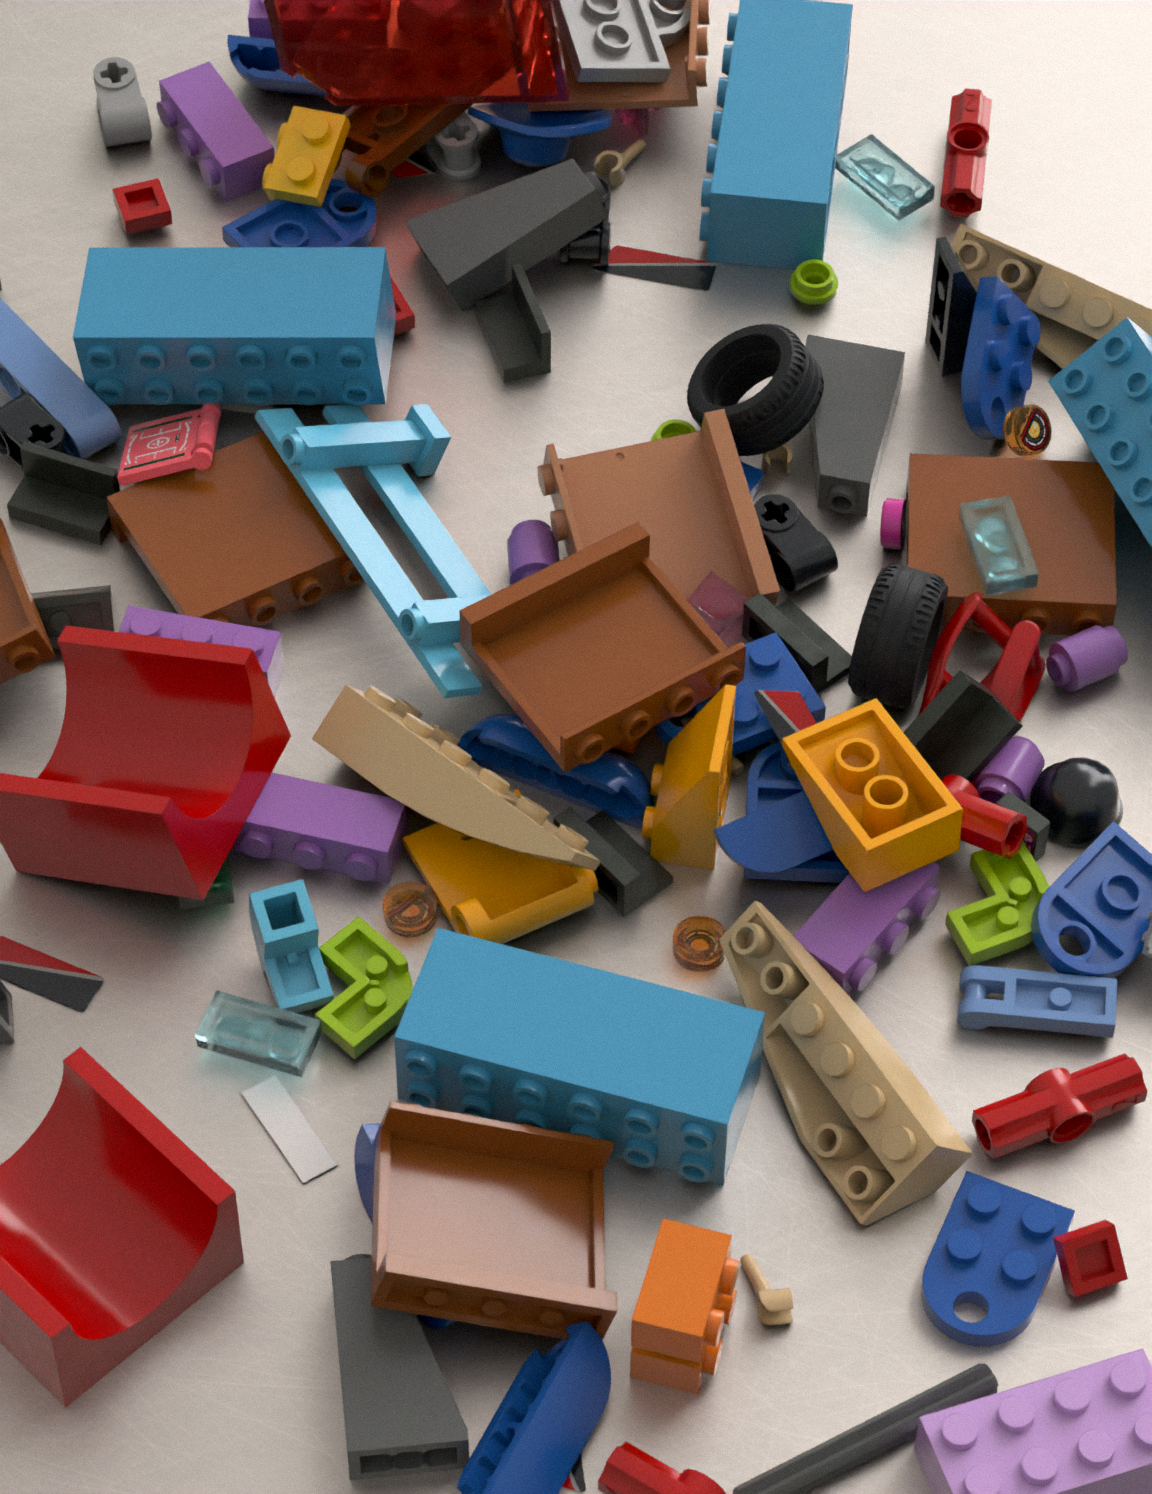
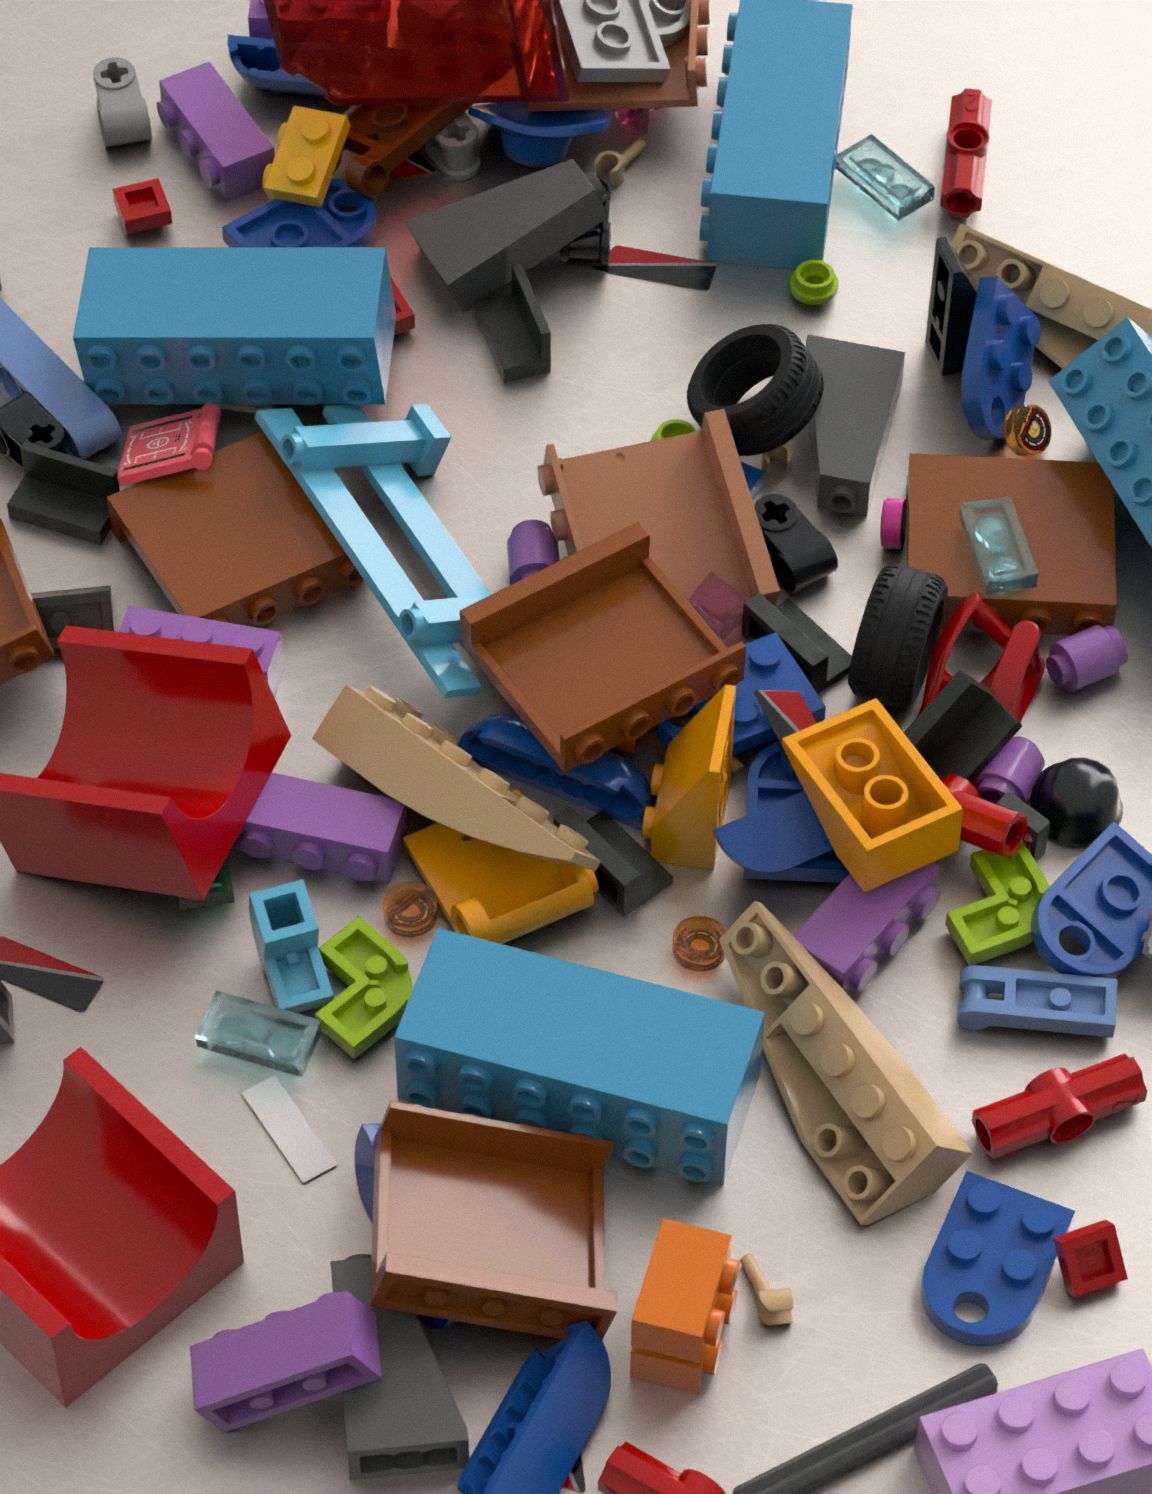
(285, 1361): none -> medium lavender brick

